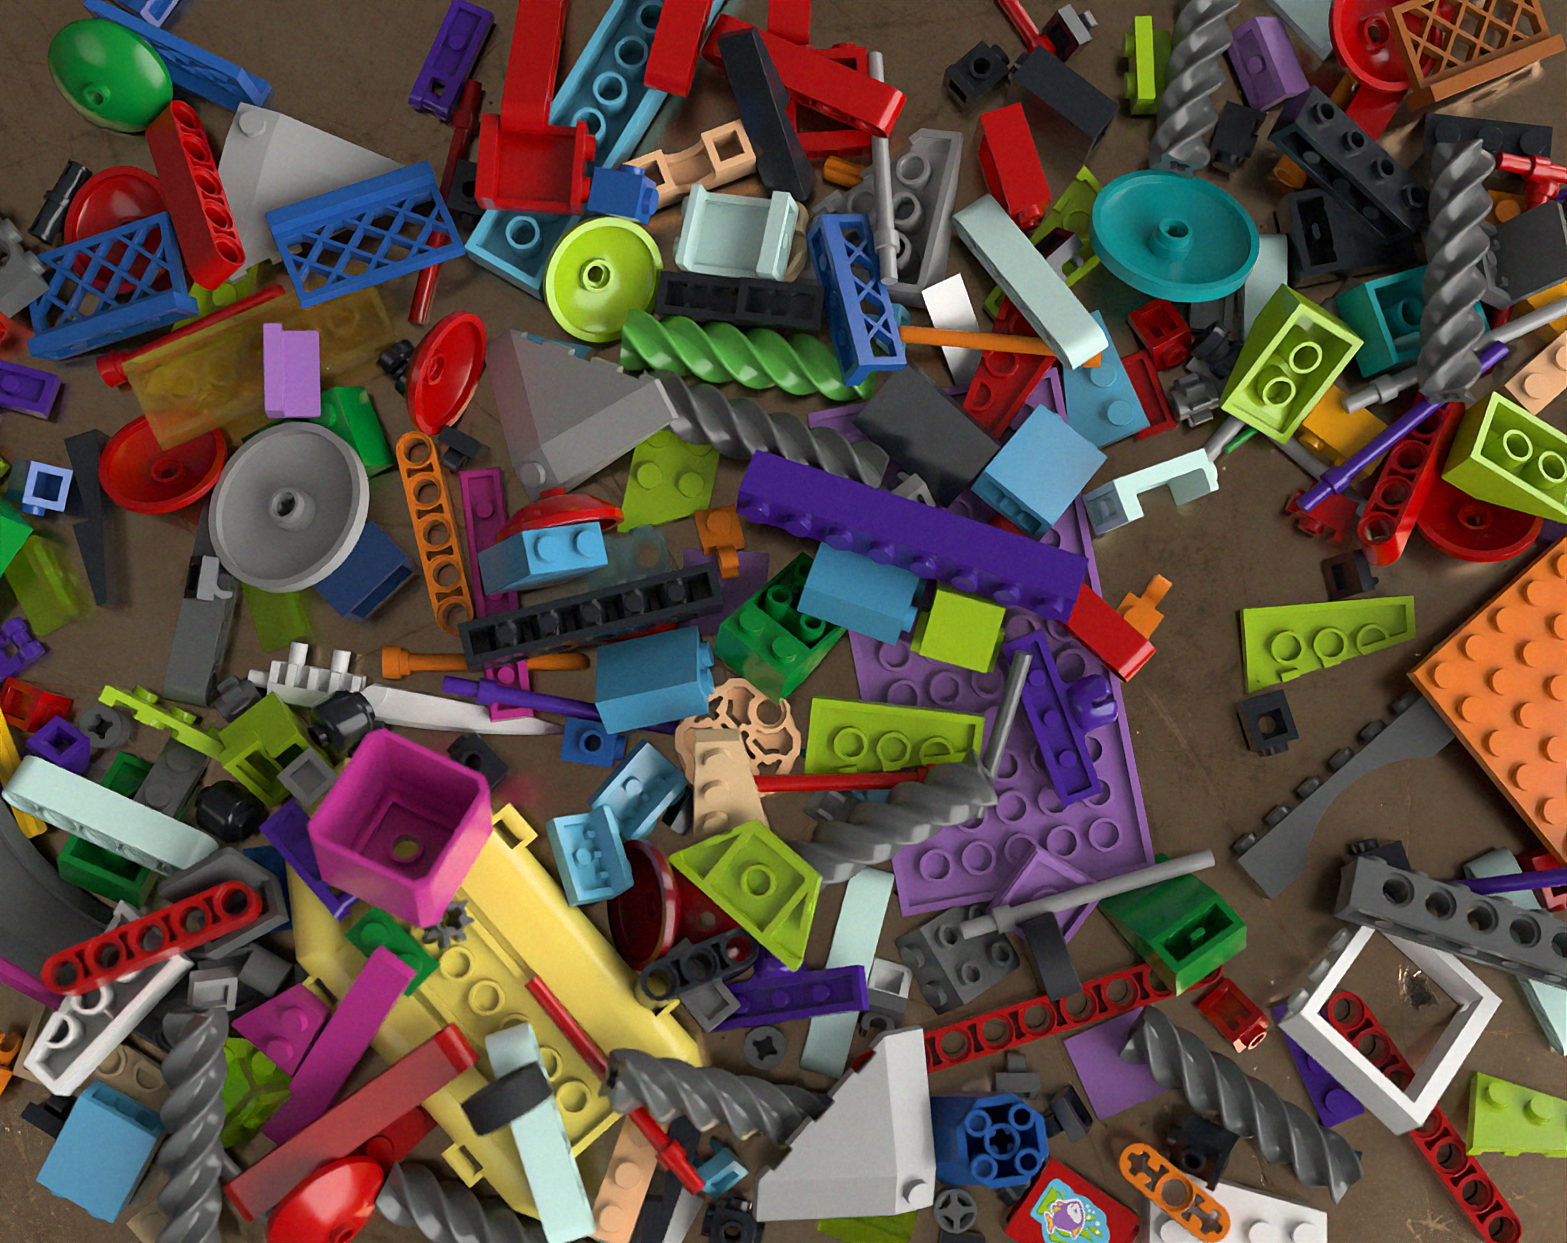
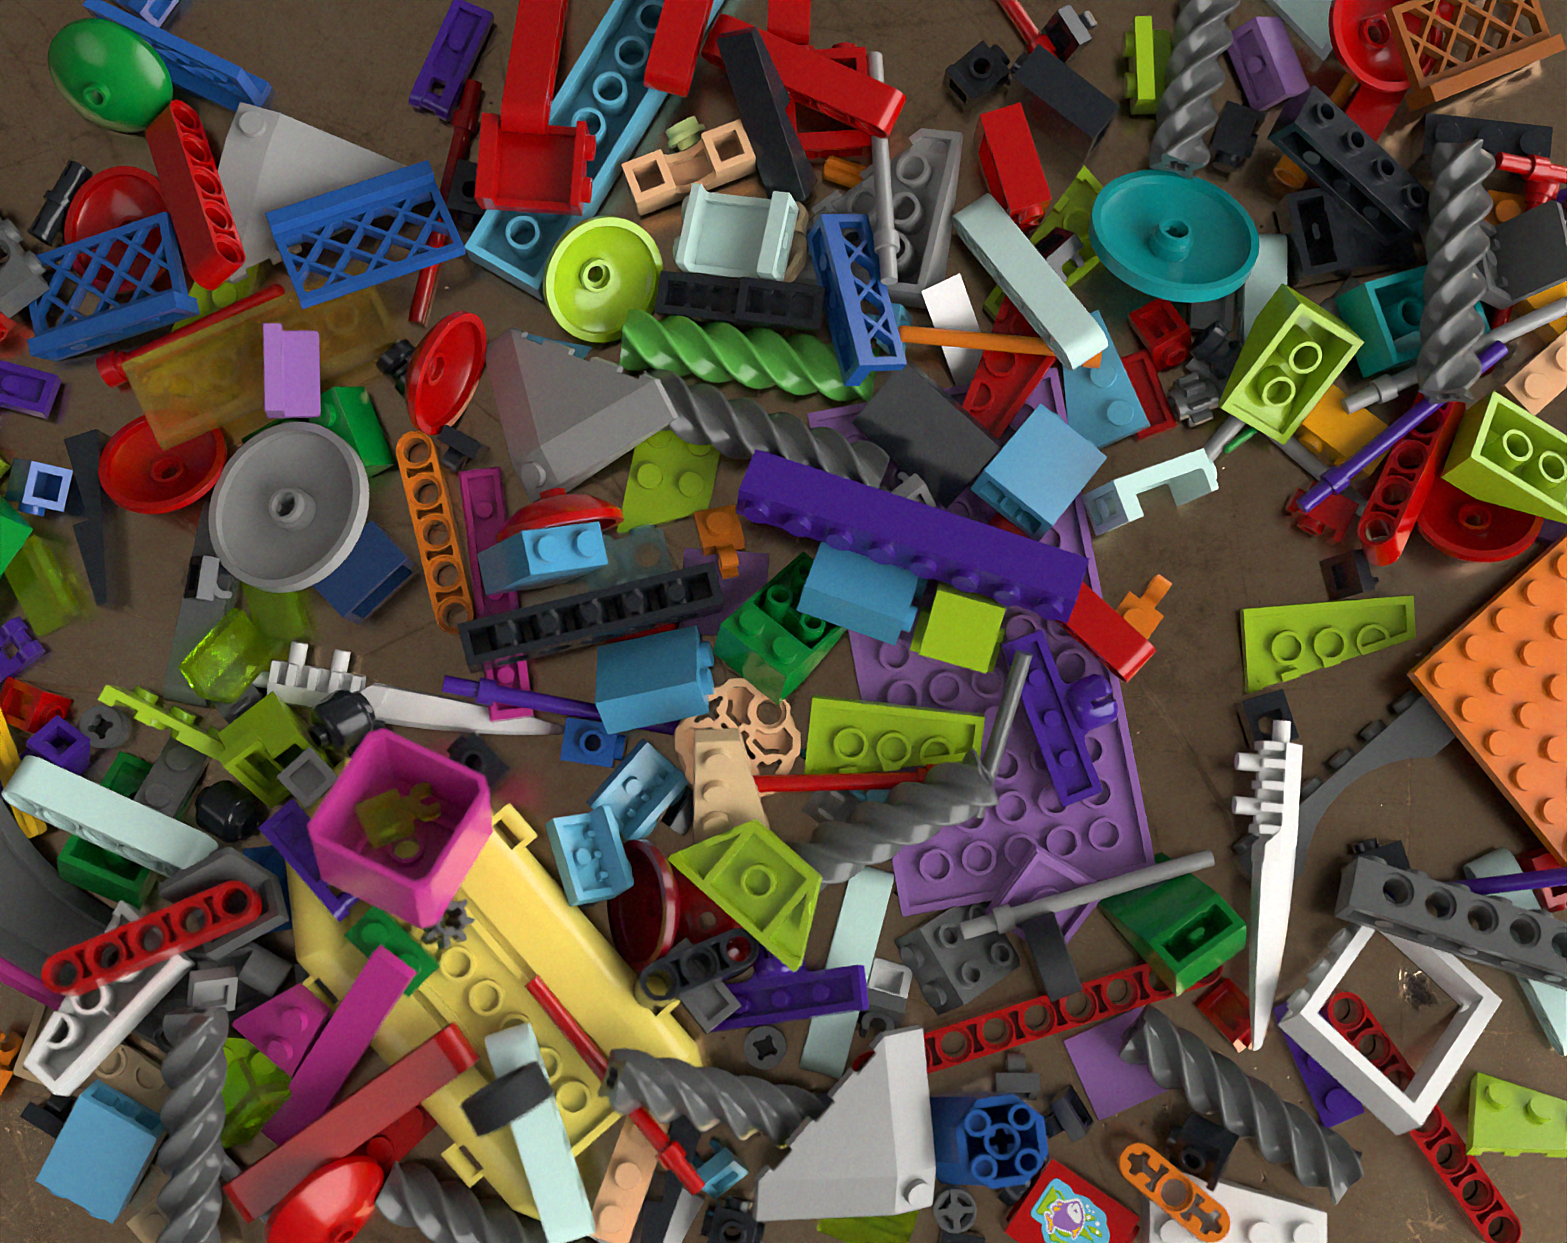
(229, 658): none -> clear neon green panel
(391, 818): none -> clear neon green plate
(401, 662): orange piece -> none
(623, 194): blue brick -> none
(685, 134): none -> yellowish green plate
(1273, 860): none -> white piece

